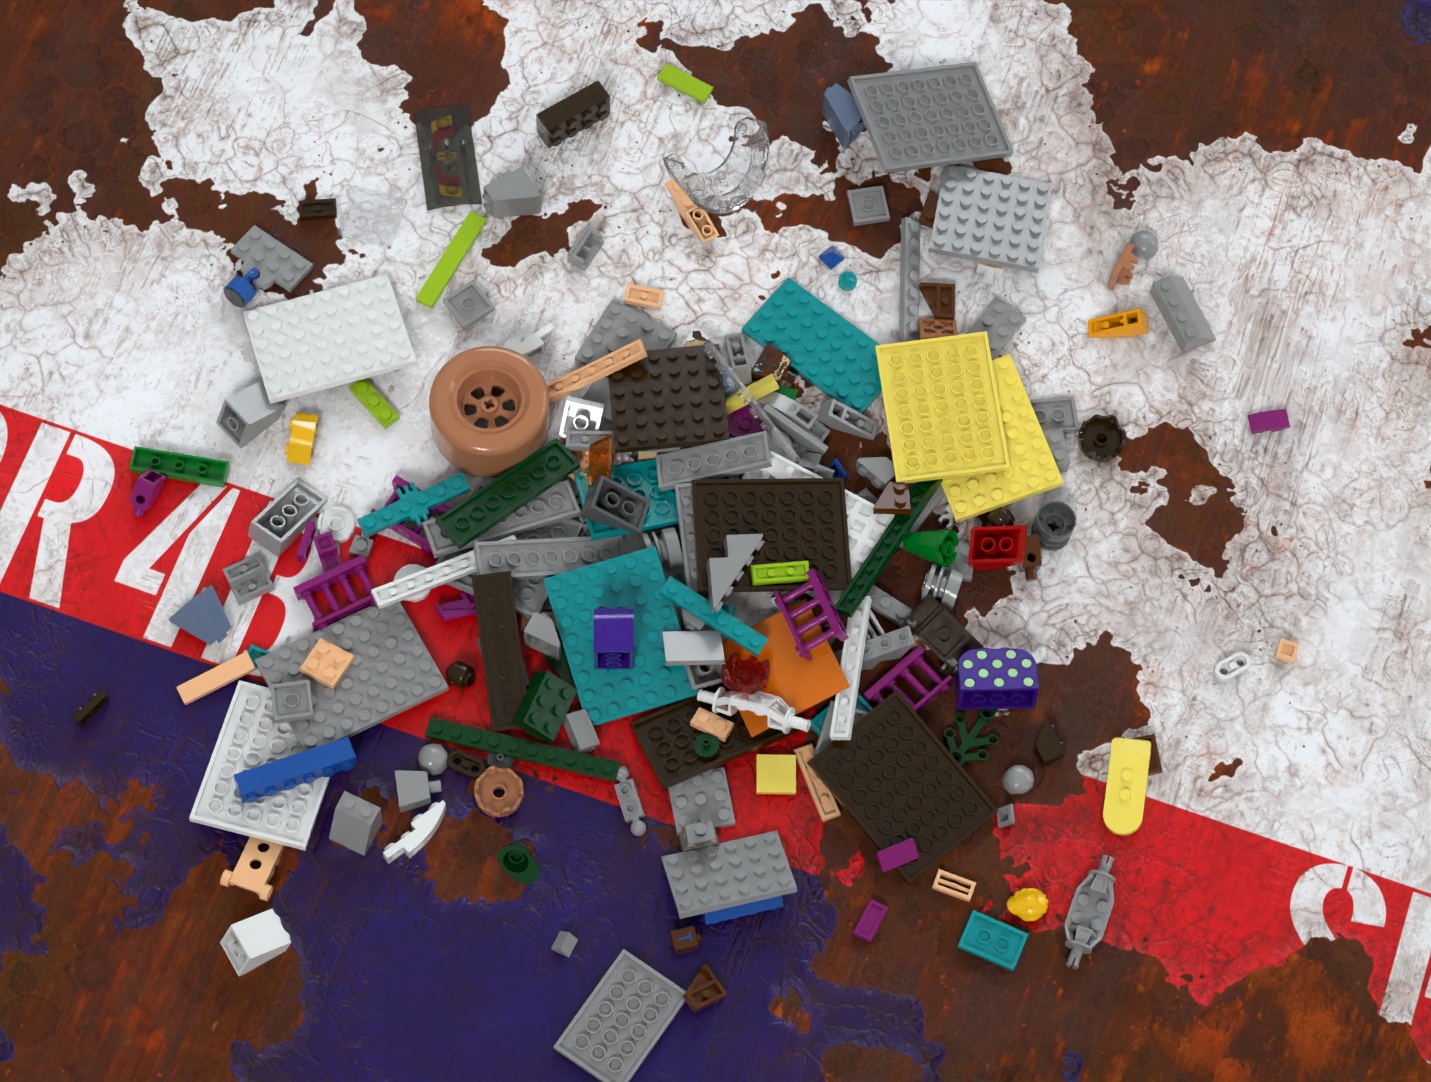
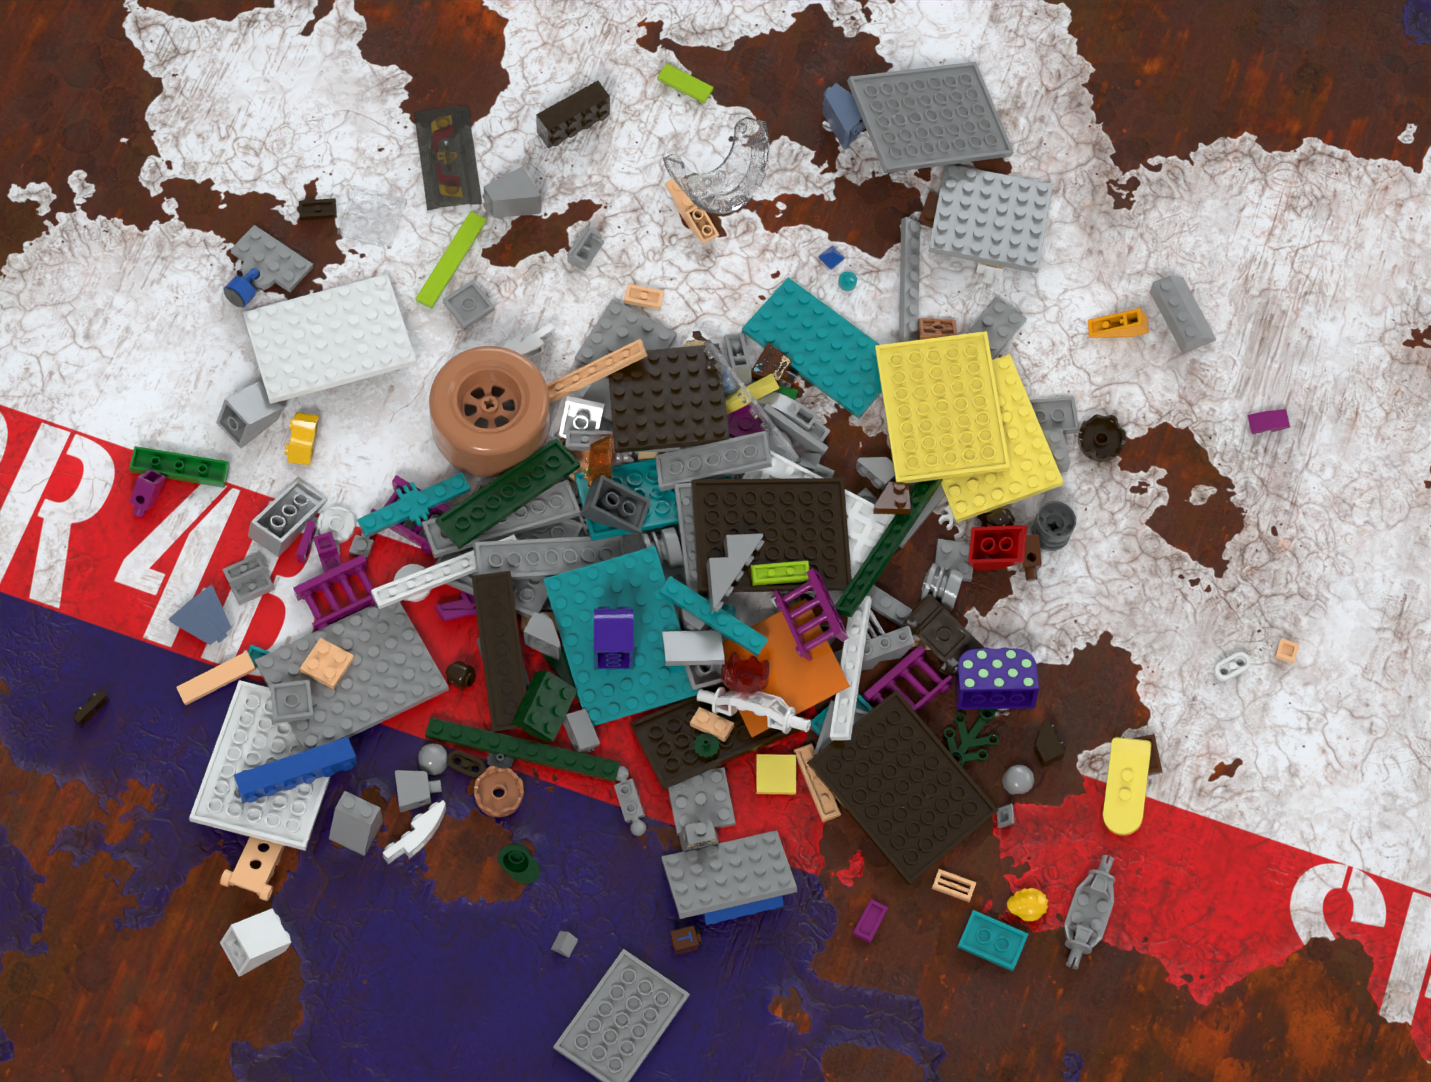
(374, 403): lime plate -> none
(704, 990): reddish brown wing -> none
(839, 471): blue slope -> none
(845, 419): light grey slope -> none
(868, 205): light grey plate -> none
(897, 855): magenta slope -> none
(933, 546): green cone -> none
(940, 299): reddish brown wing -> none
(1123, 268): nougat piece -> none
(1145, 244): light grey hair -> none

